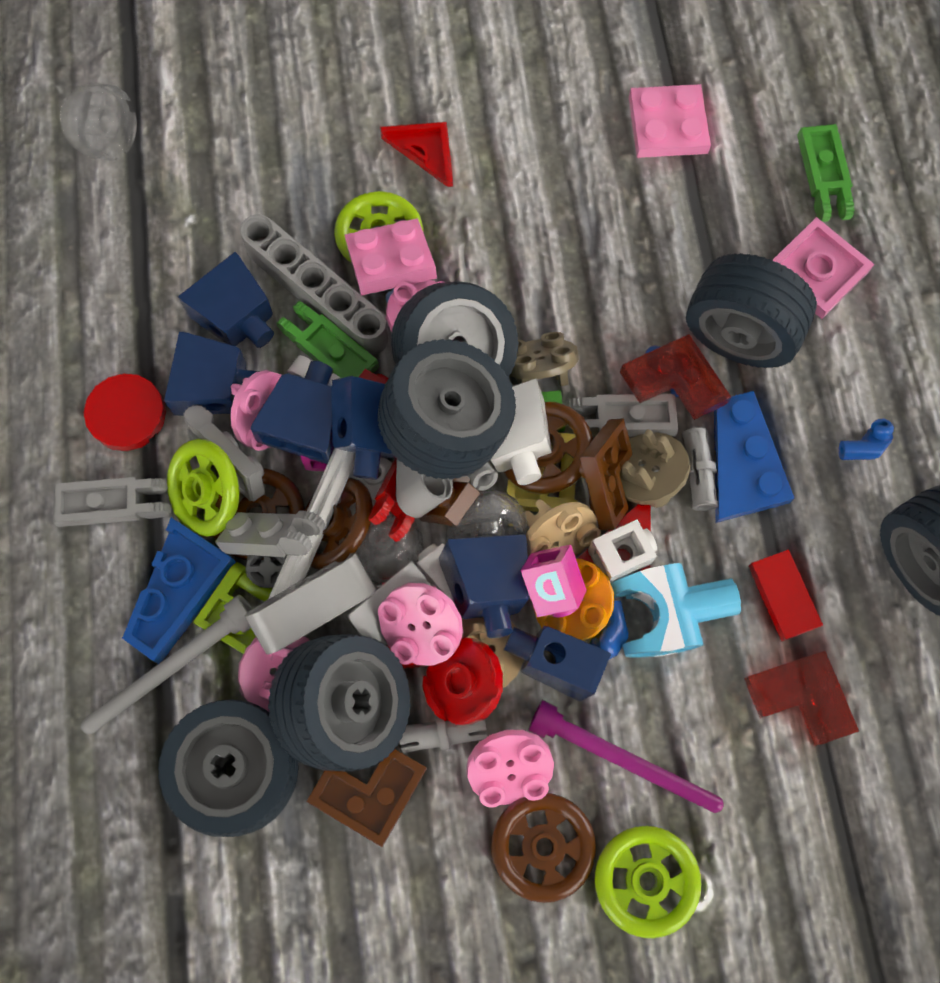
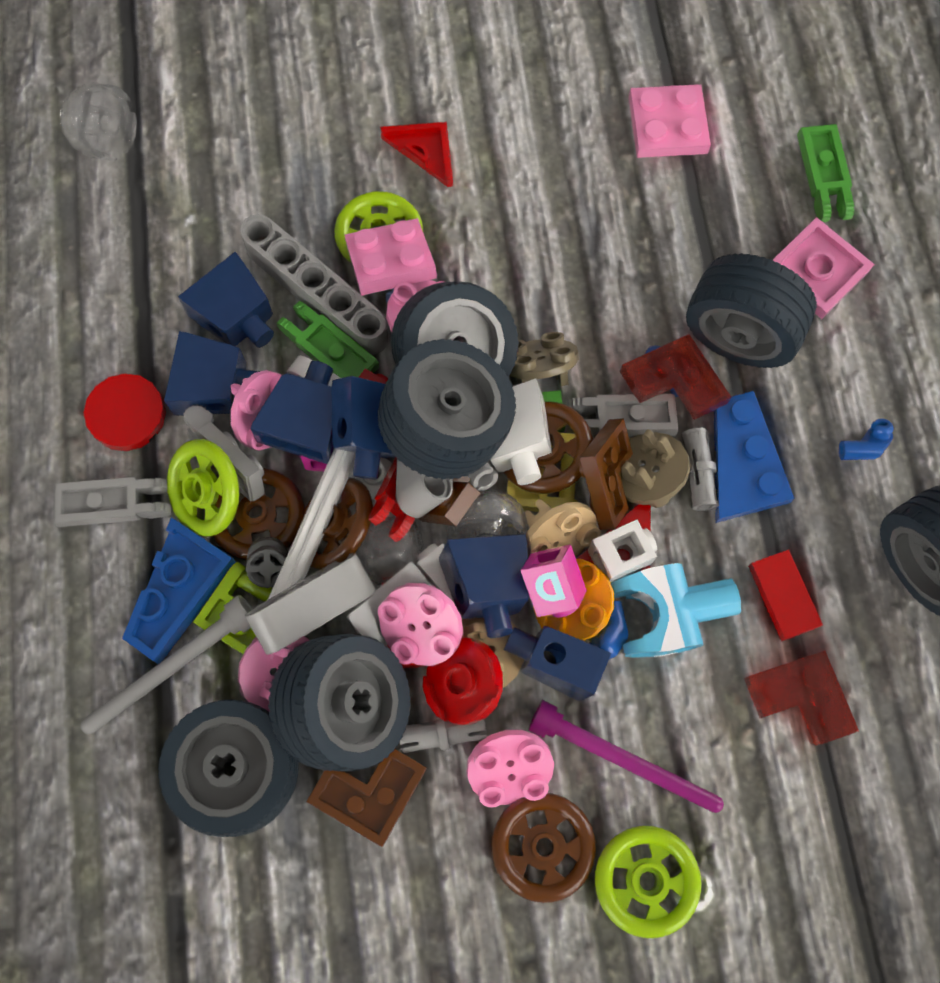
(270, 534): light grey hinge -> none

